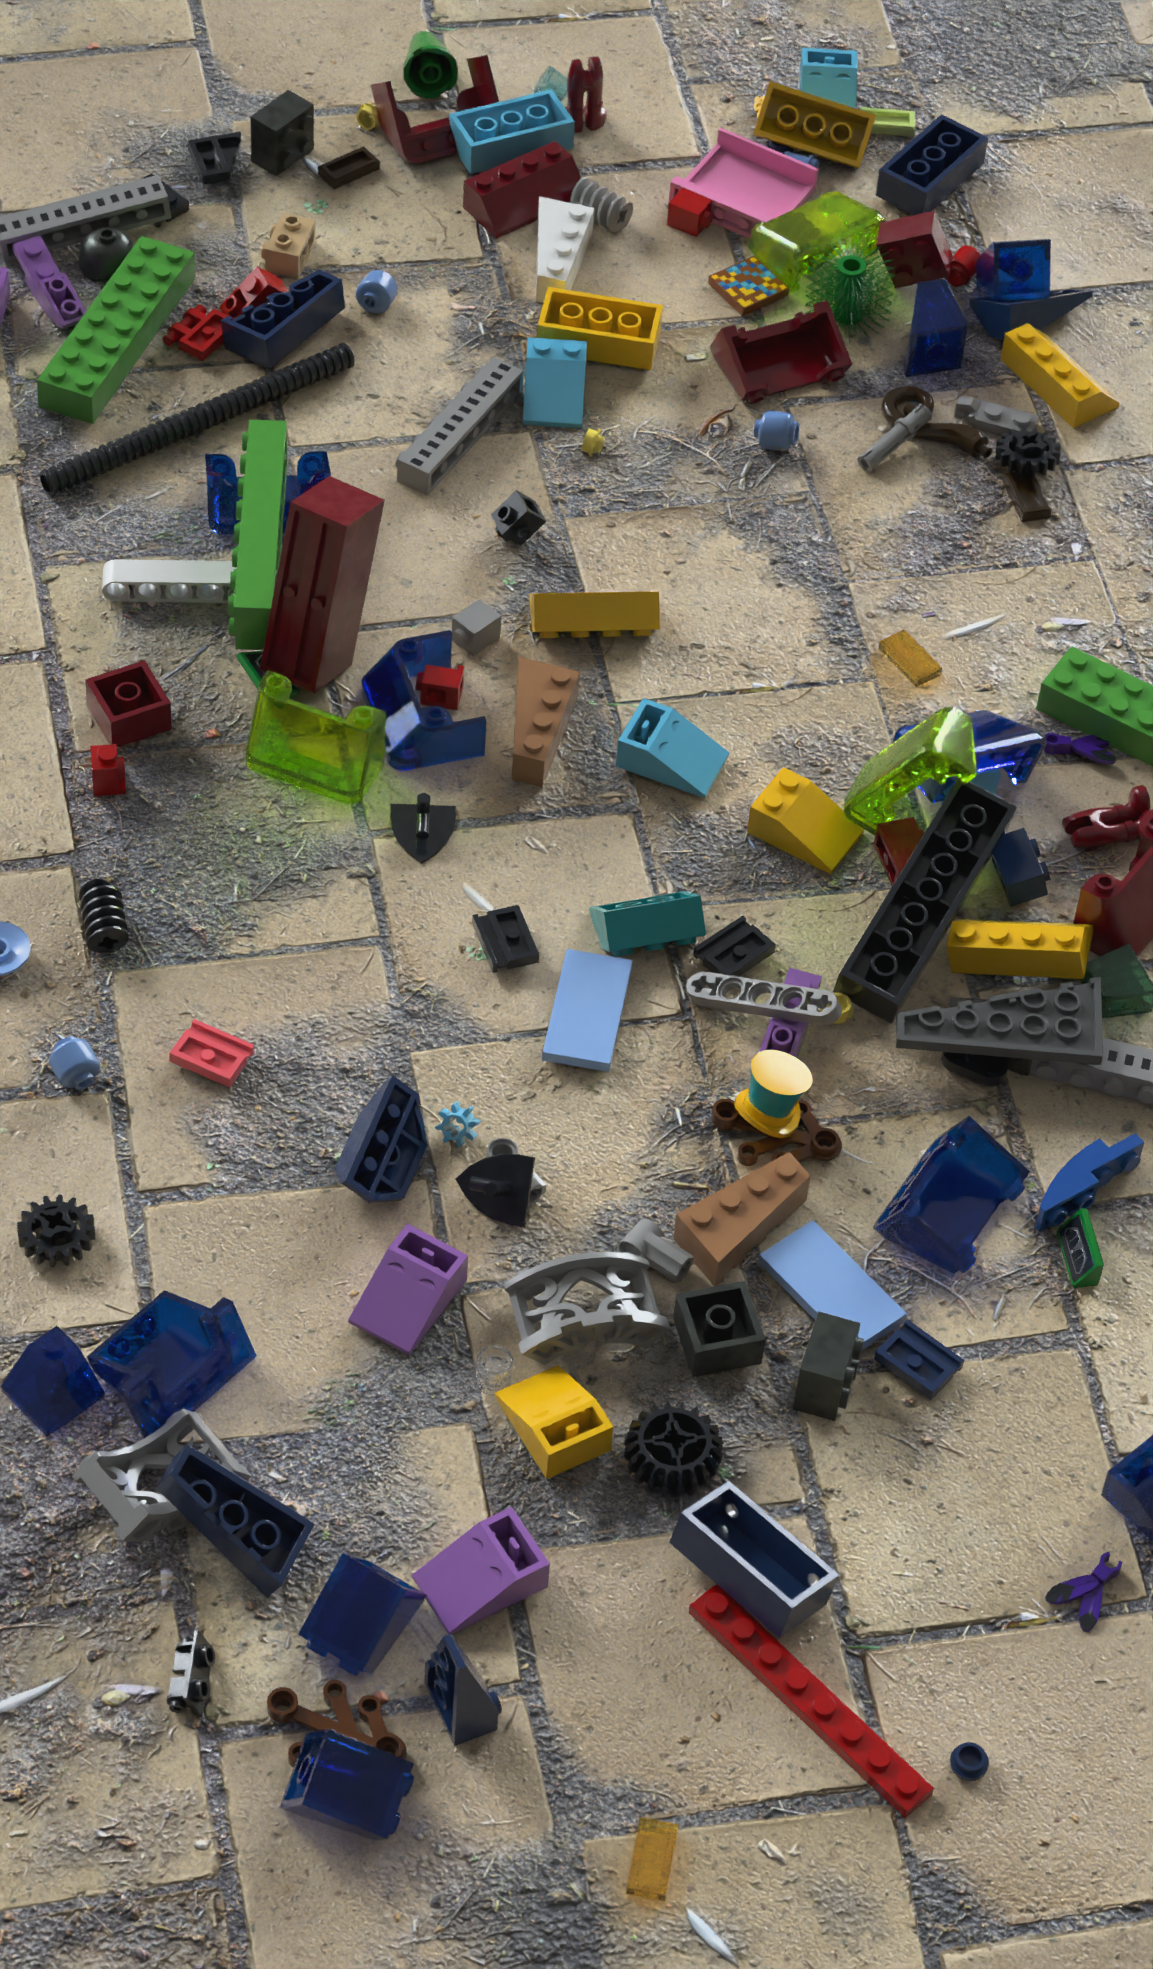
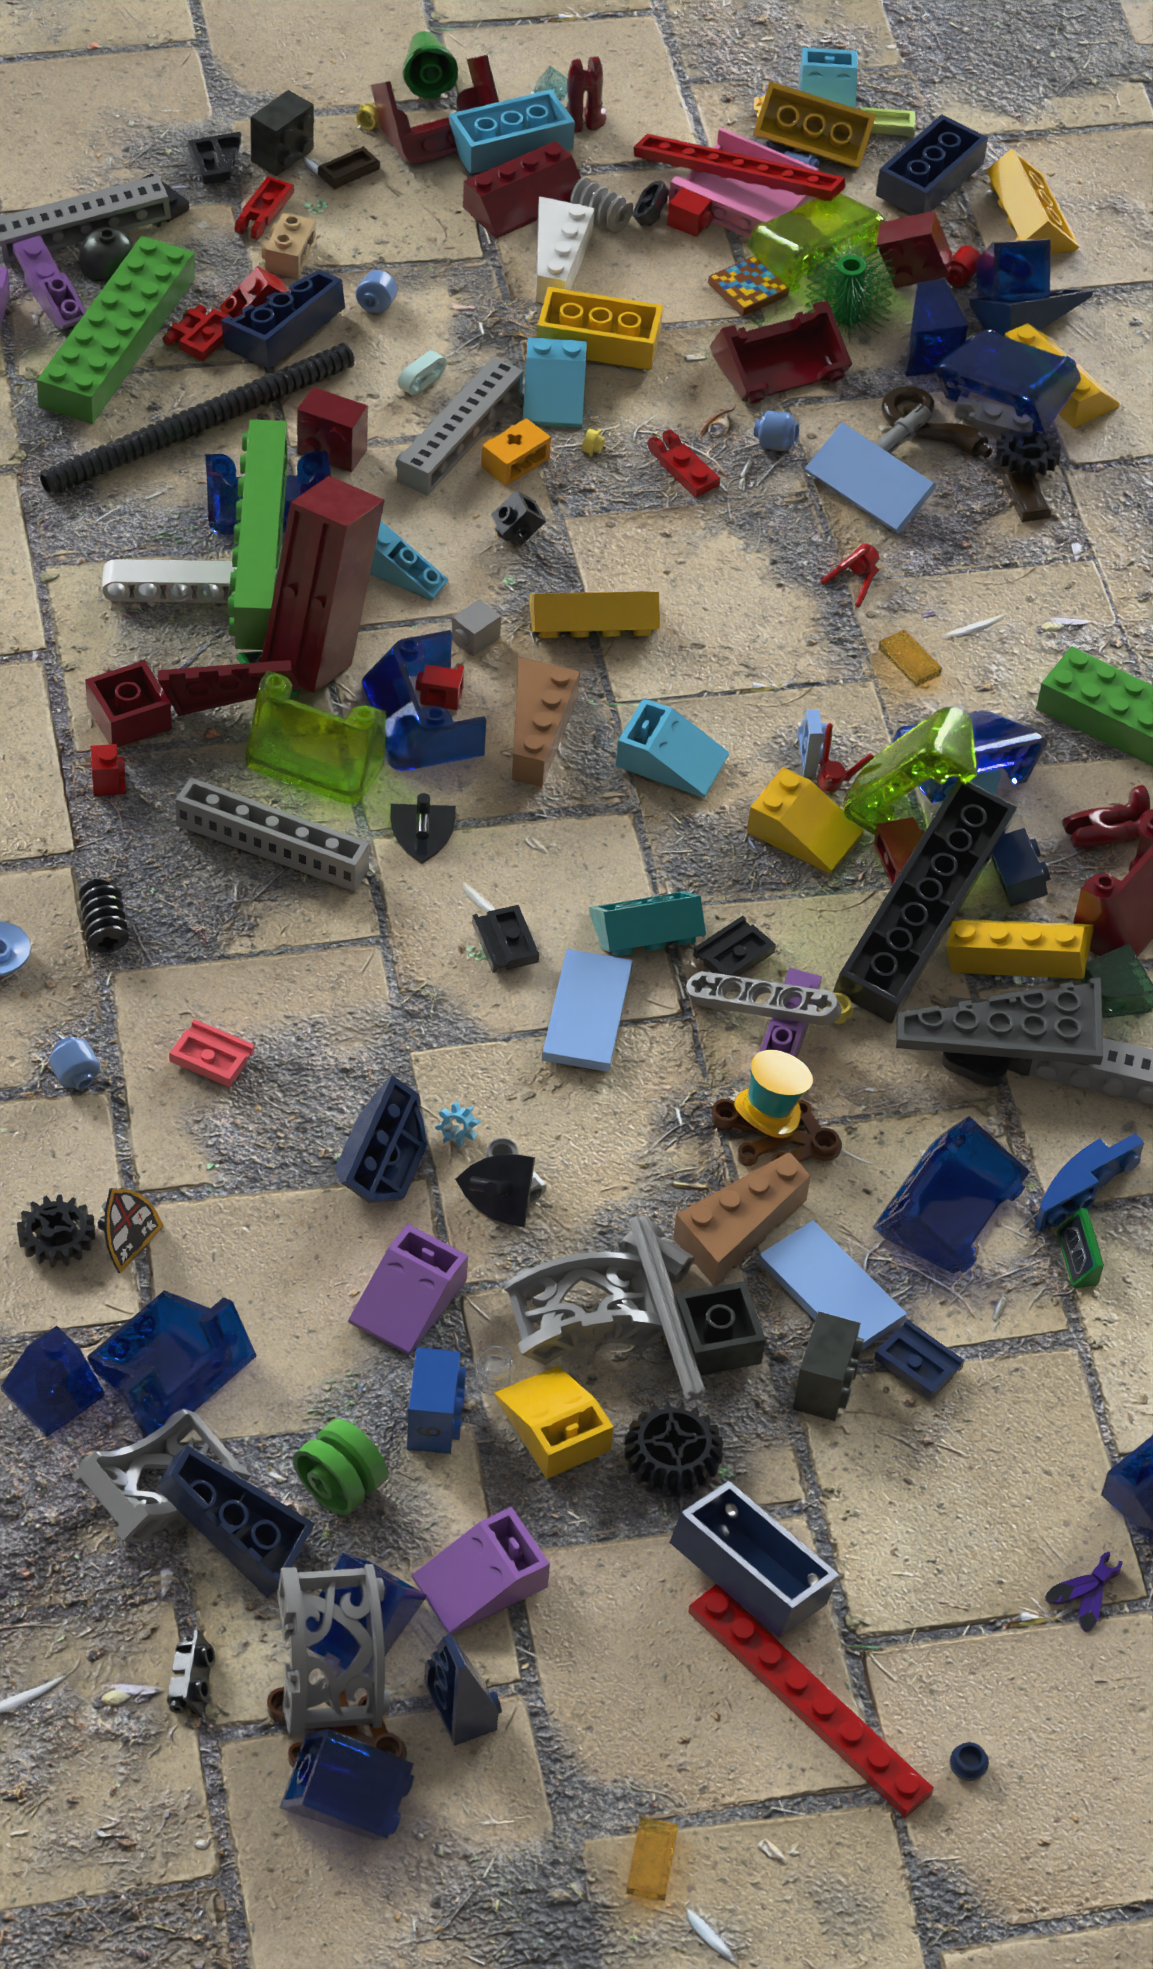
(128, 1225): none -> shield
(221, 685): none -> dark red wing
(264, 206): none -> red hinge
(272, 834): none -> light grey brick
(294, 1610): none -> light grey fence
(333, 426): none -> dark red brick
(340, 1467): none -> bright green wheel
(403, 566): none -> medium azure slope
(422, 372): none -> light aqua beam
(436, 1400): none -> blue brick
(515, 452): none -> light orange brick
(651, 203): none -> black plate
(667, 1308): none -> light grey axle
(683, 464): none -> red hinge
(739, 167): none -> red plate
(810, 738): none -> light blue wing
(833, 772): none -> red plant
(860, 562): none -> red plant
(870, 478): none -> light blue piece
(1012, 374): none -> clear blue windscreen
(1030, 203): none -> yellow slope
(1086, 746): dark purple piece -> none

